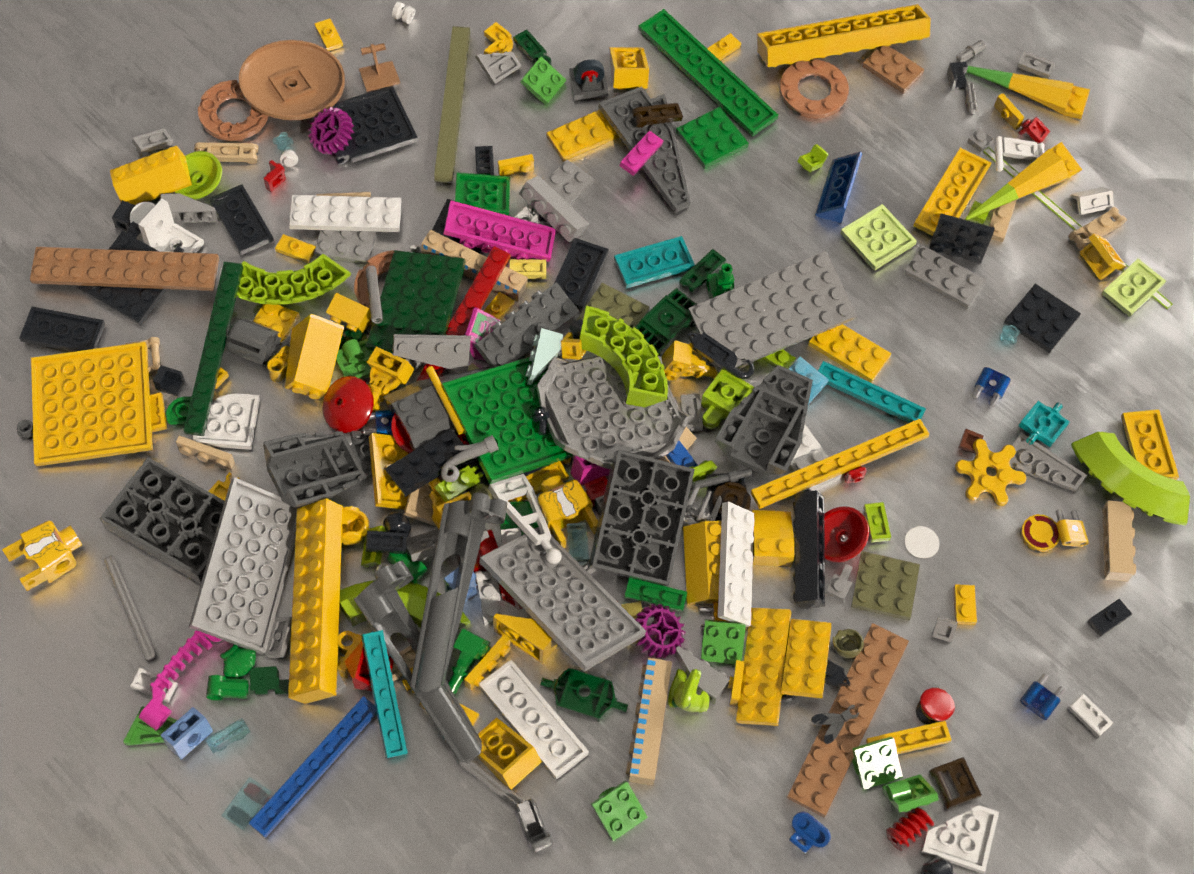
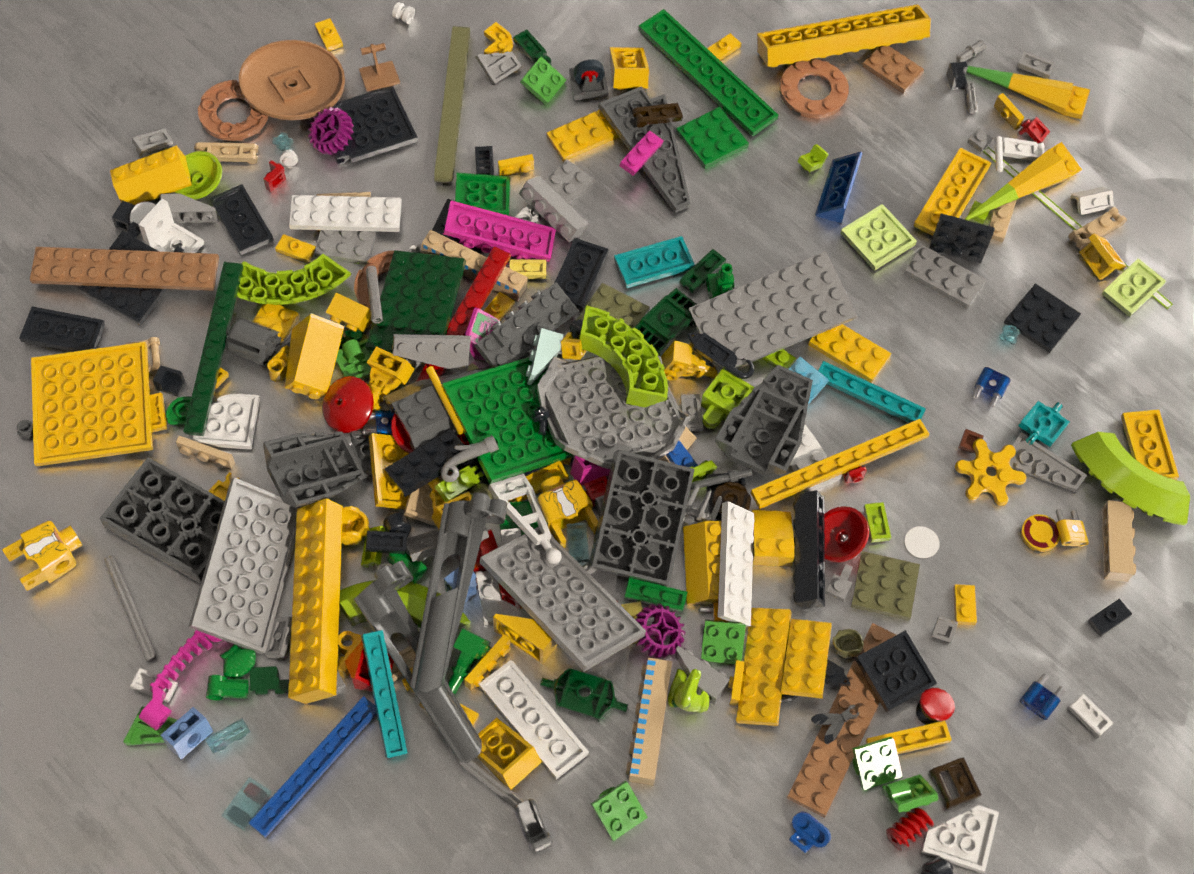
(895, 671): none -> black plate

